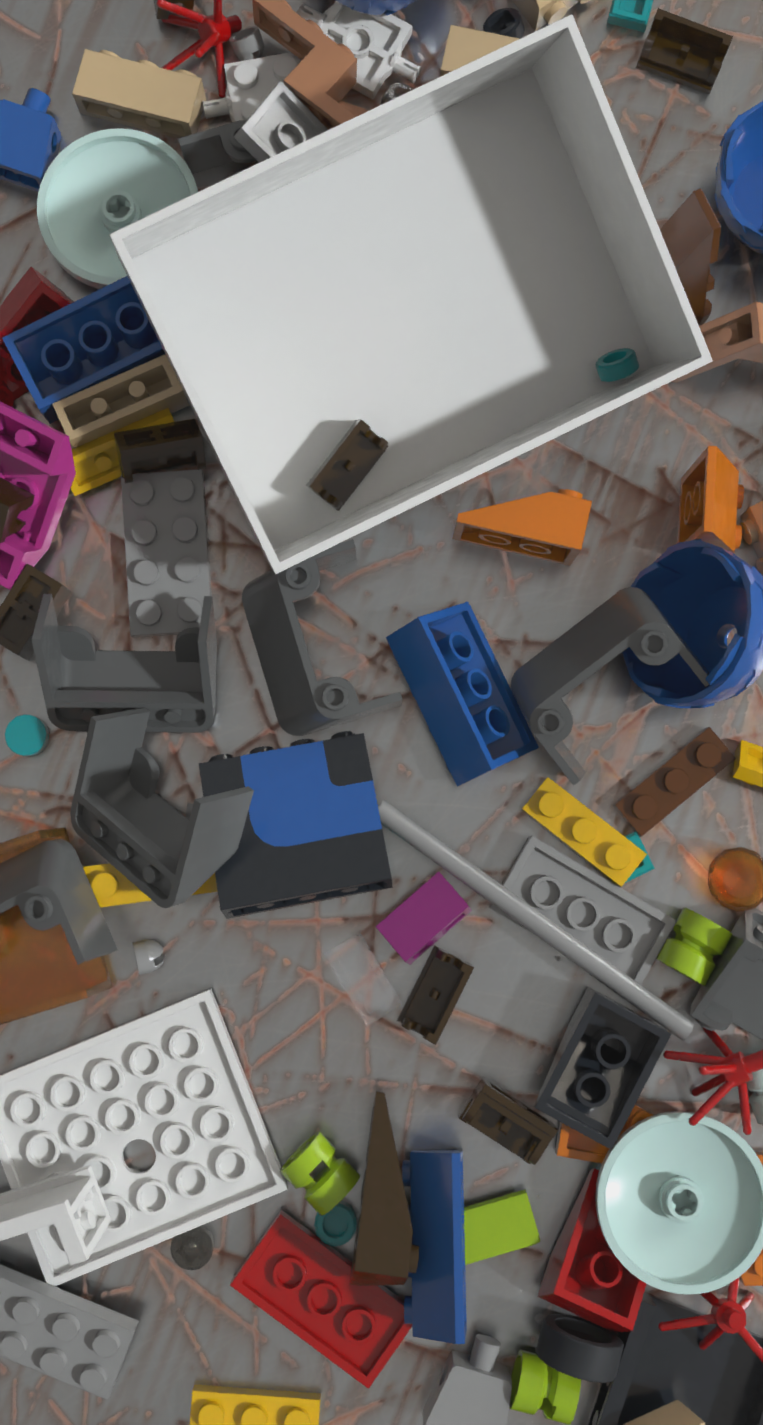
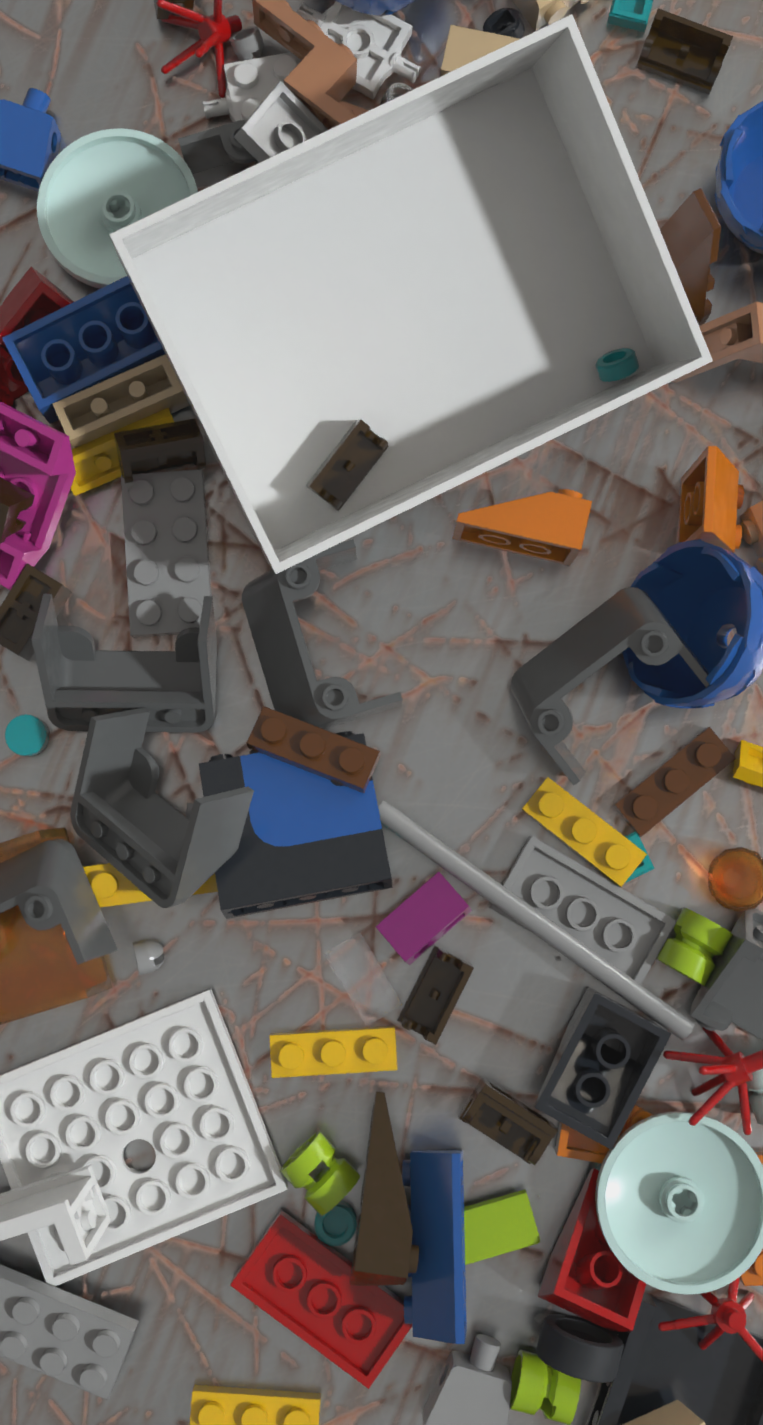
(139, 94): tan brick -> none
(193, 1248): clear smoke tile -> none
(313, 749): none -> reddish brown plate
(333, 1051): none -> yellow plate
(461, 692): blue slope -> none

